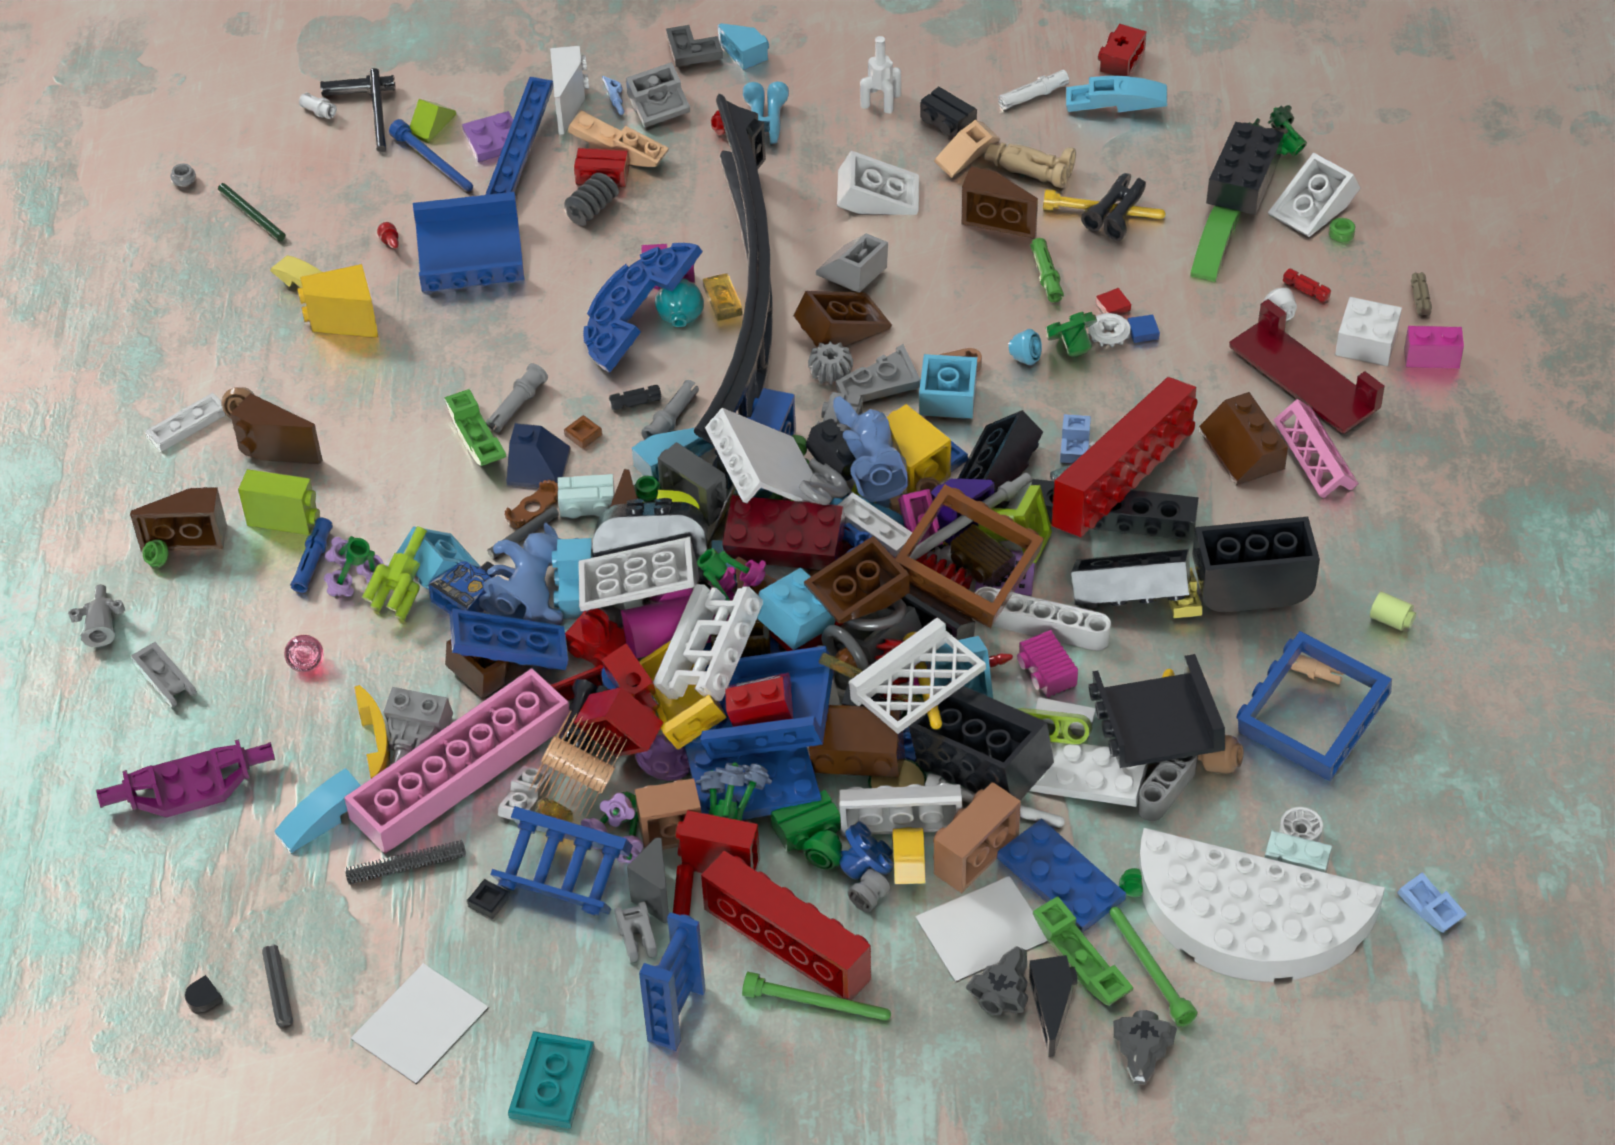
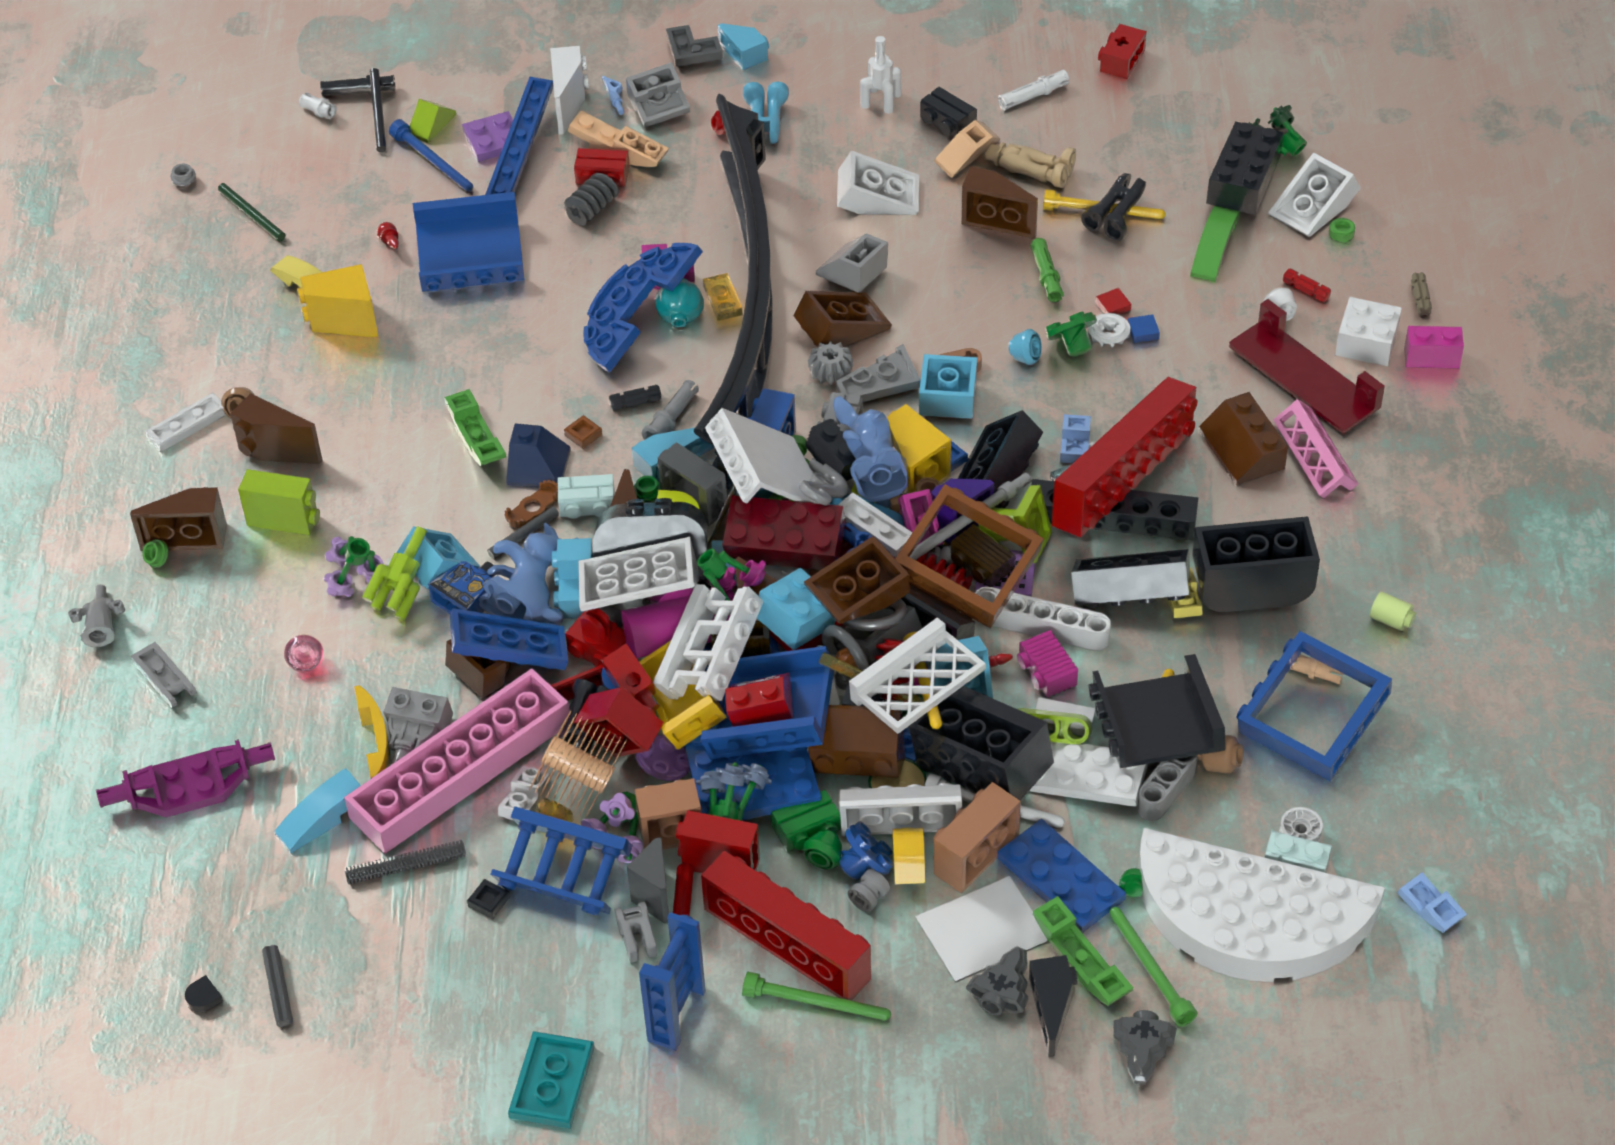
(315, 545): blue pin -> none
(419, 1023): white sticker -> none
(522, 390): light grey pin -> none
(1119, 91): medium azure slope -> none

